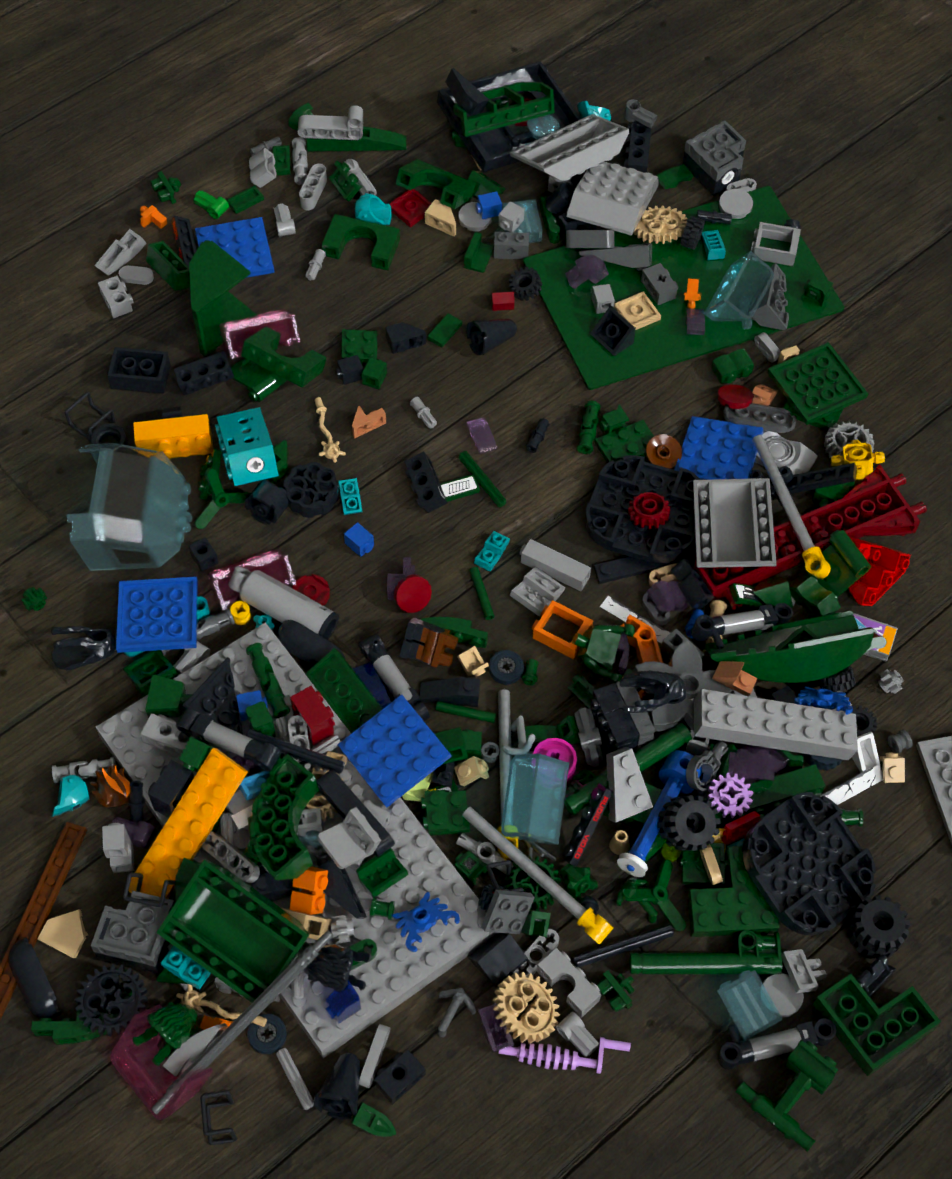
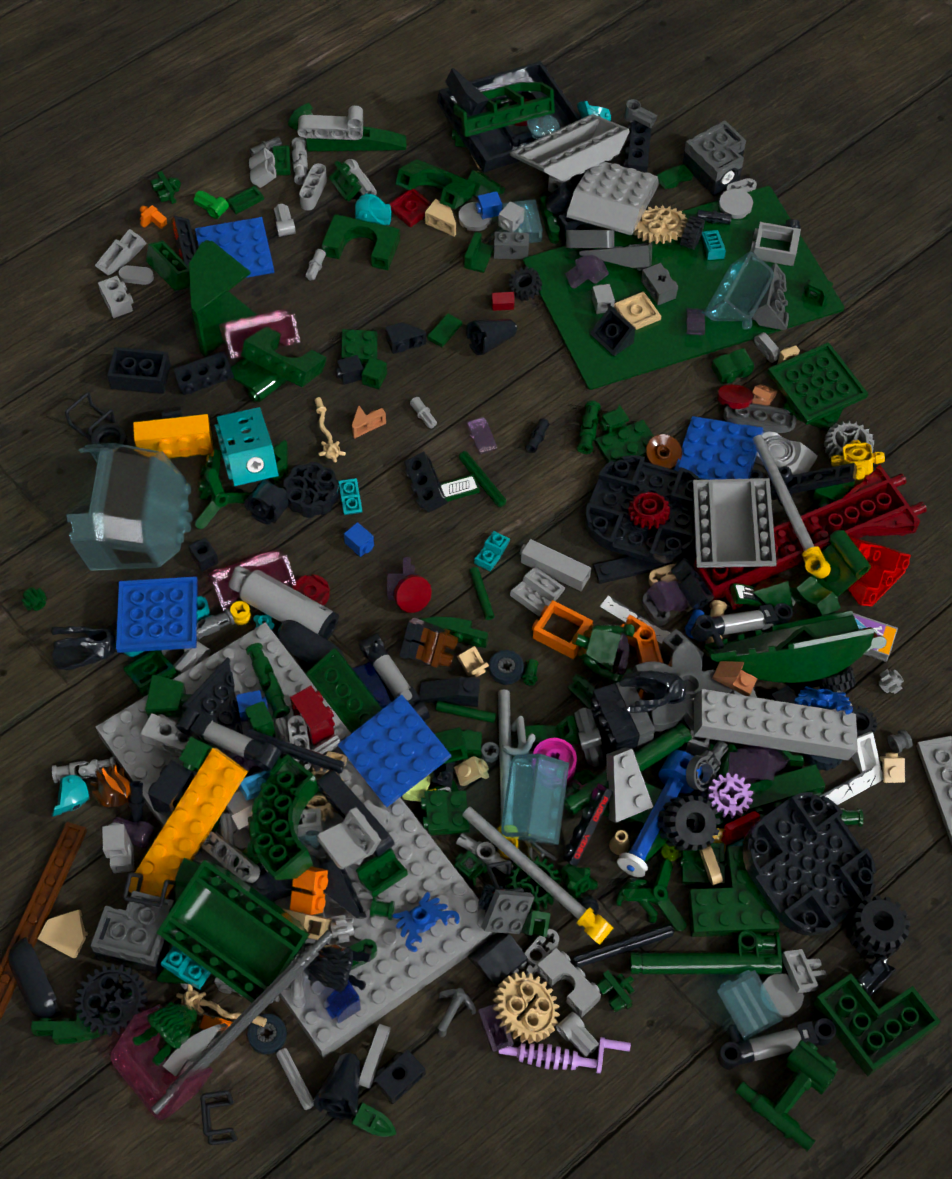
(692, 293): orange piece -> none

